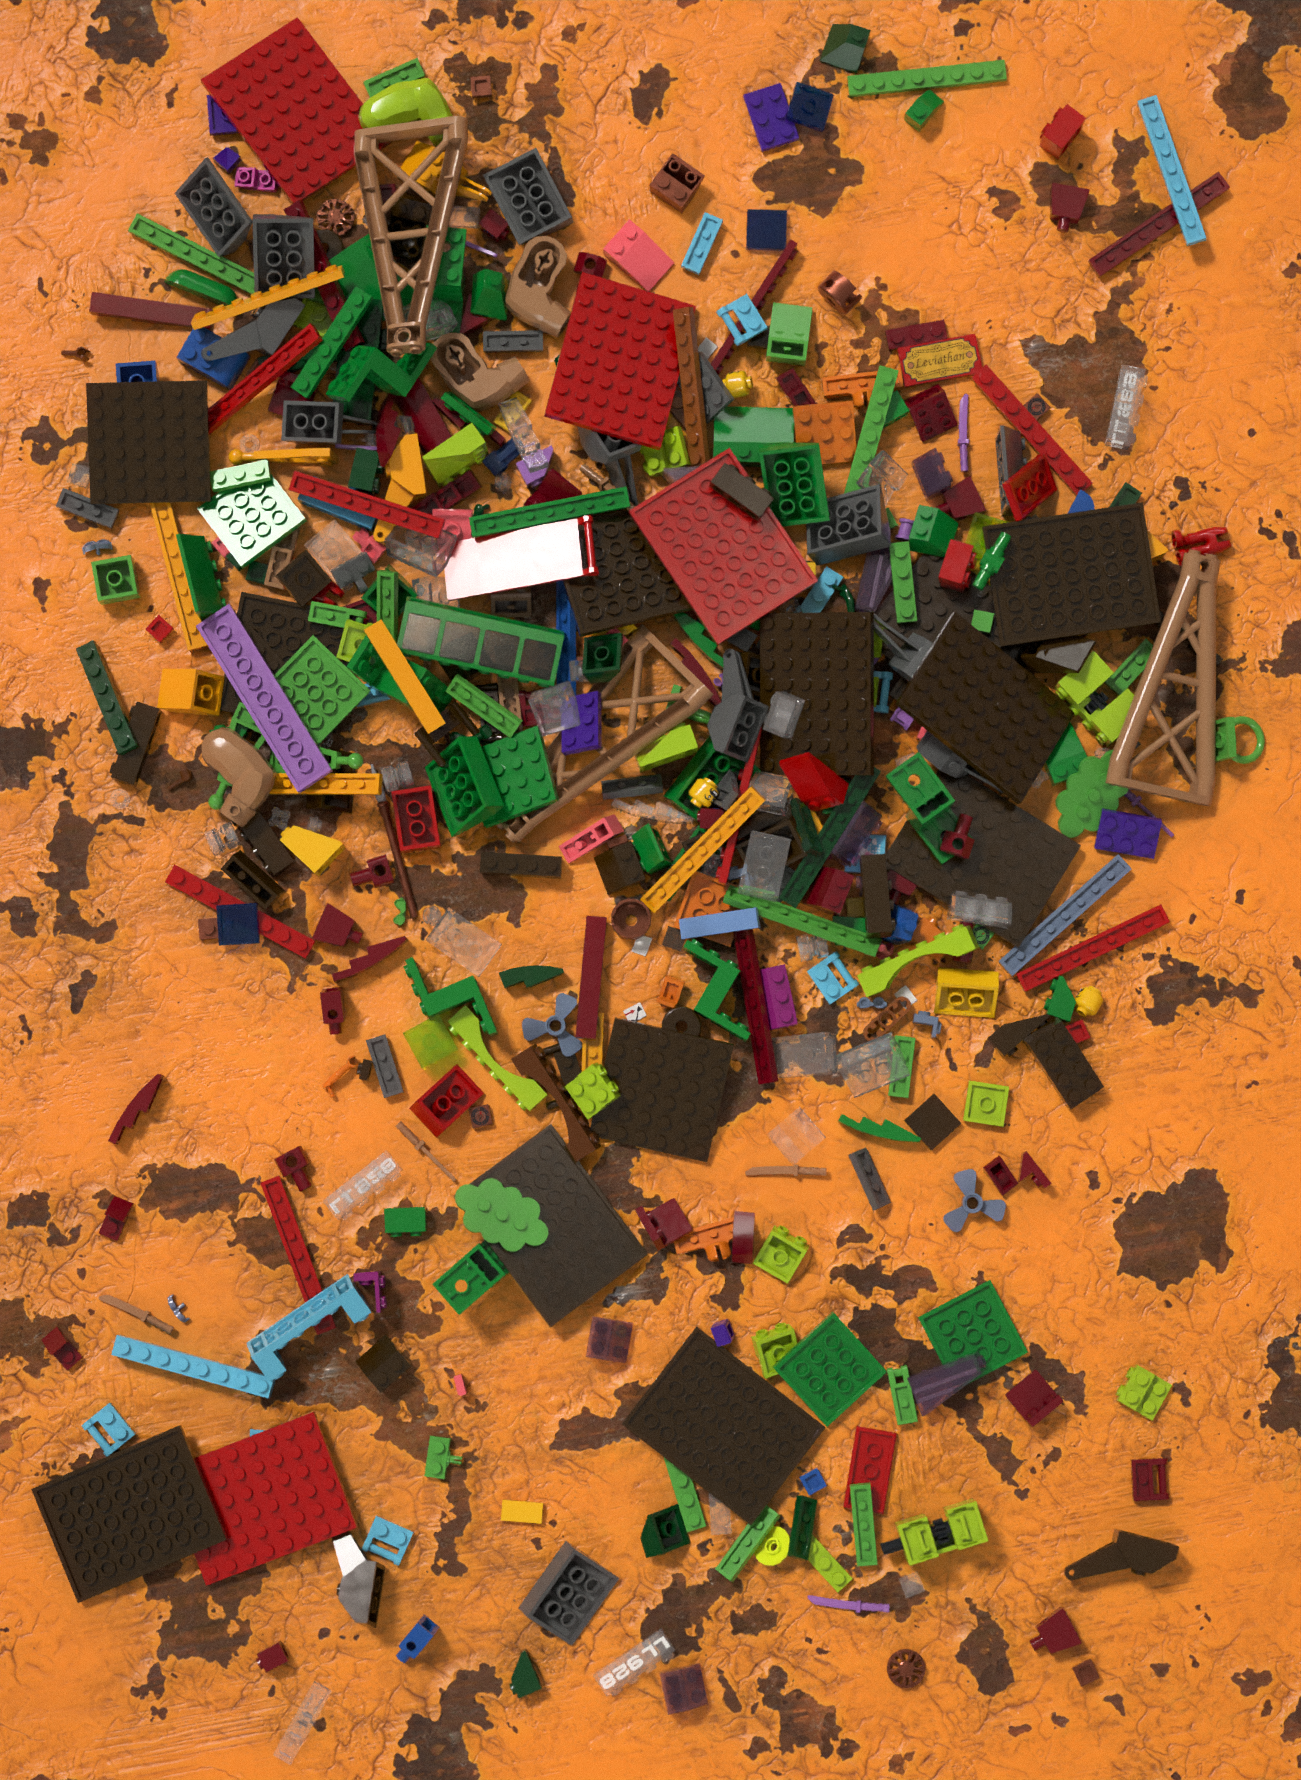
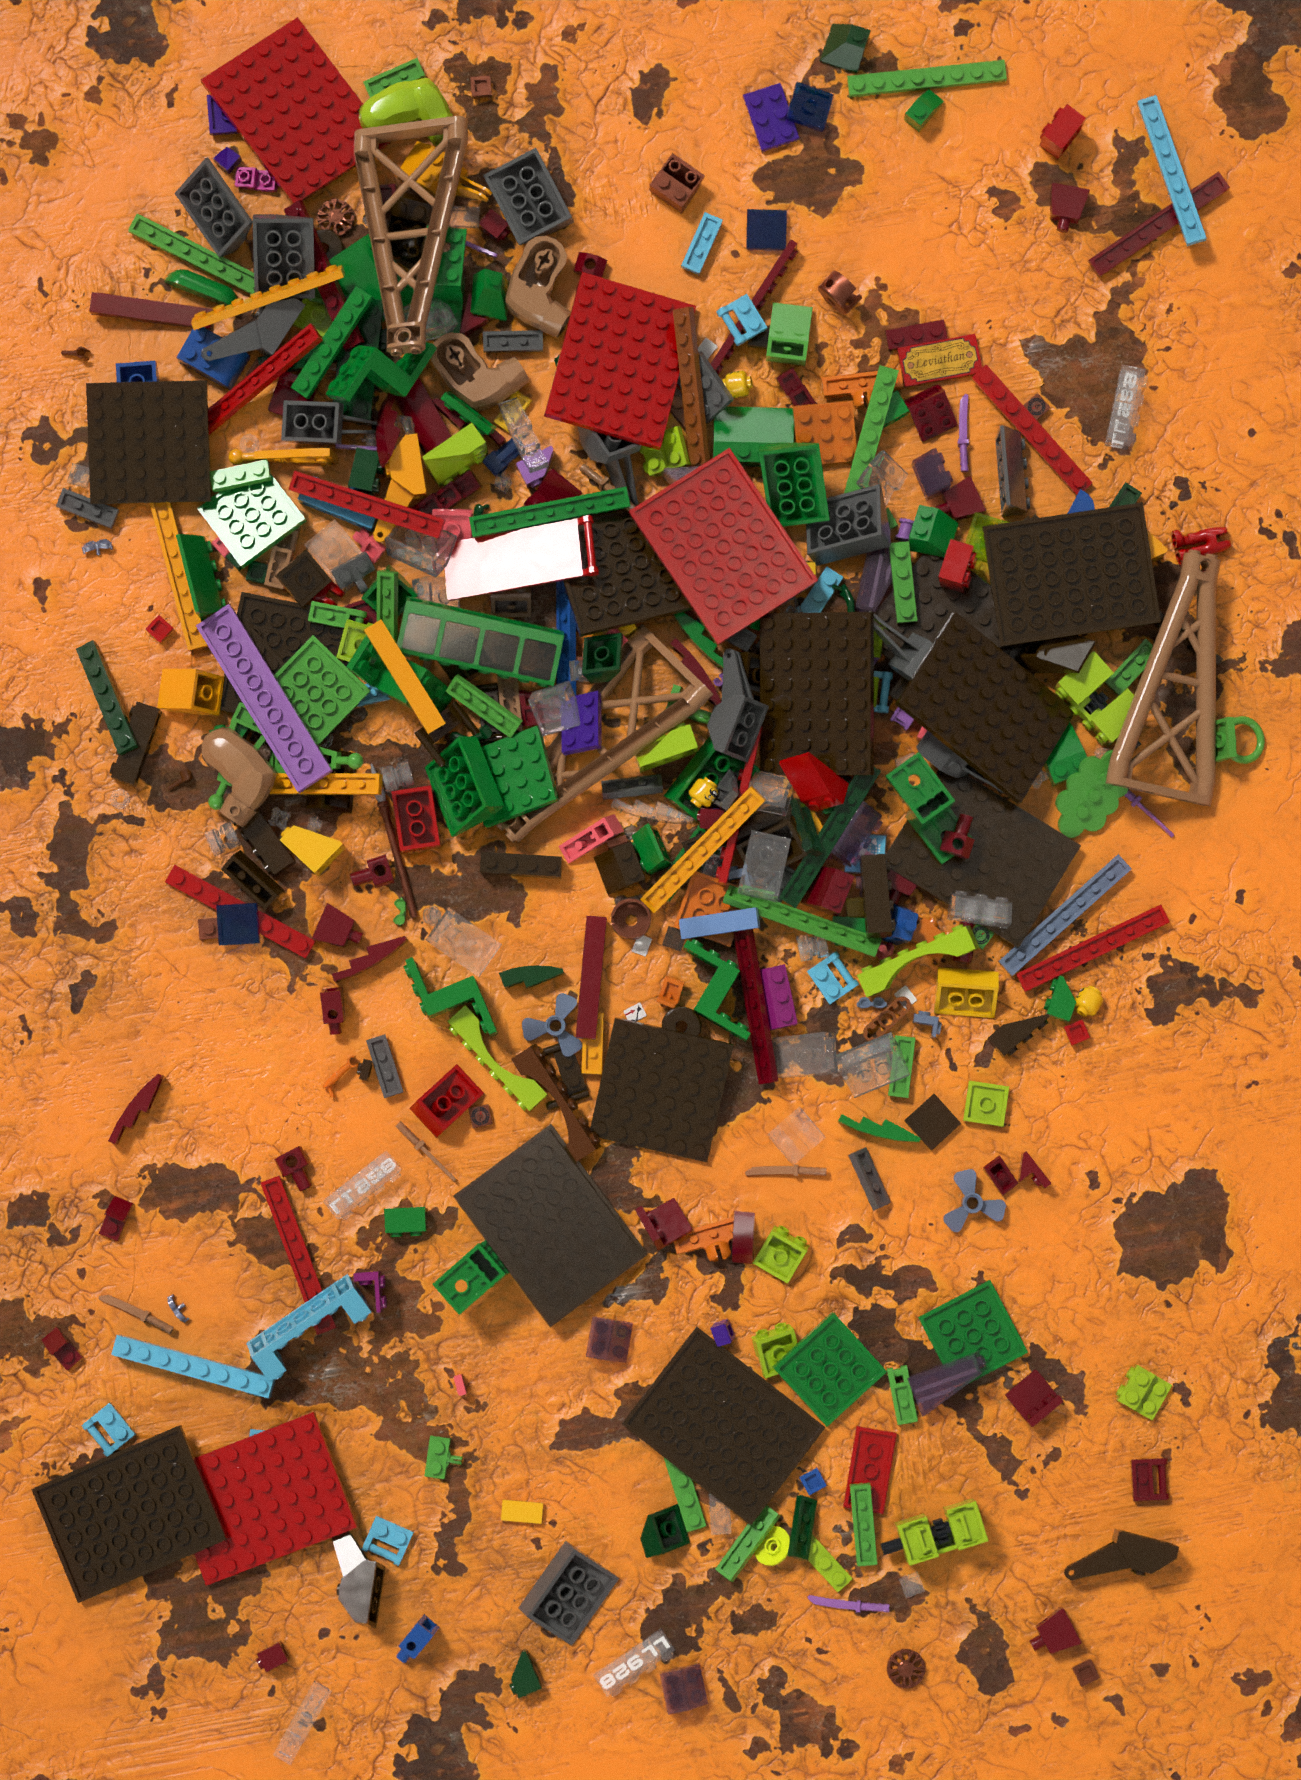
(115, 579): bright green brick -> none
(383, 1363): dark brown slope -> none
(430, 1041): clear neon green brick -> none
(501, 1215): bright green plate -> none
(593, 1090): lime plate -> none
(638, 256): coral slope -> none
(741, 491): dark brown brick -> none
(783, 714): clear brick -> none
(982, 621): bright green tile -> none
(992, 561): green pin -> none
(1029, 487): red tile -> none
(1063, 1063): dark brown brick -> none
(1127, 833): dark purple plate -> none

